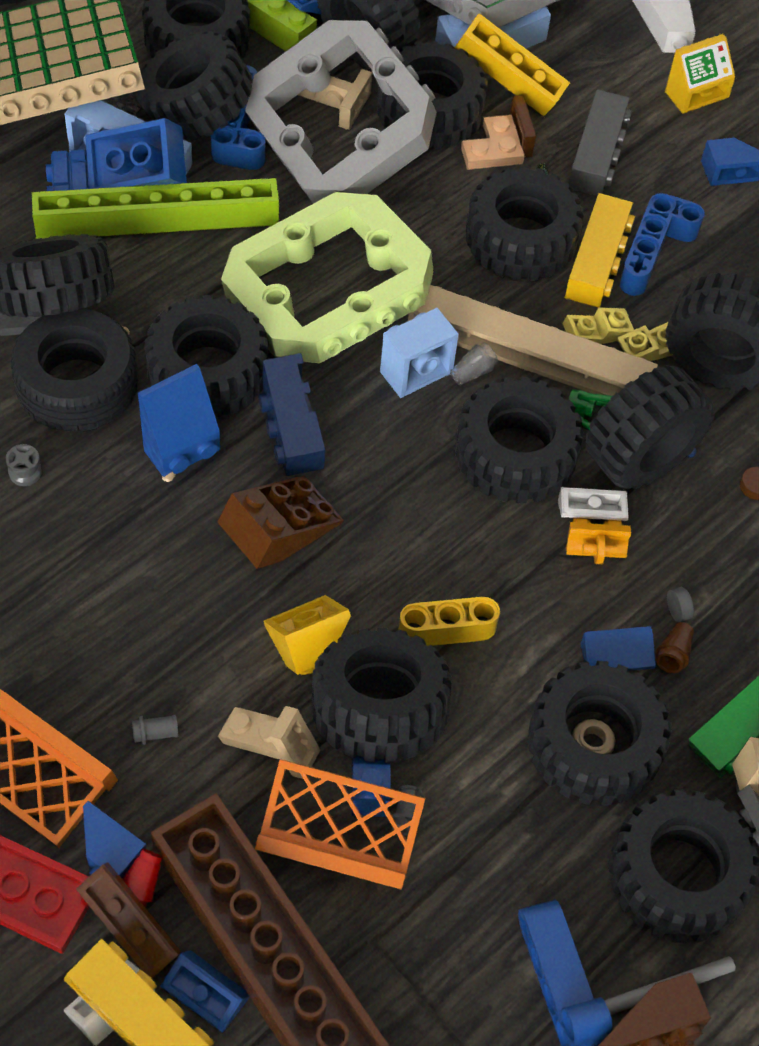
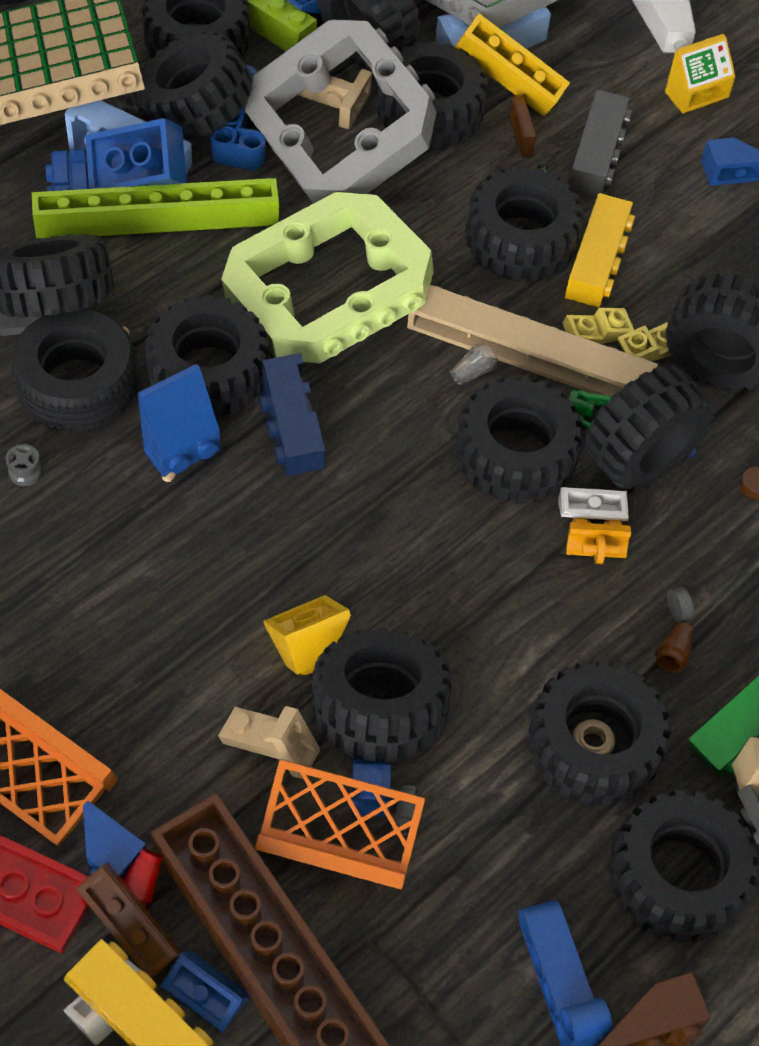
(154, 728): dark grey pin -> none
(277, 519): reddish brown slope -> none
(418, 352): light blue brick -> none
(460, 611): yellow beam -> none
(498, 148): light nougat plate -> none
(620, 646): blue slope -> none
(663, 217): blue beam -> none
(701, 974): light grey bar -> none

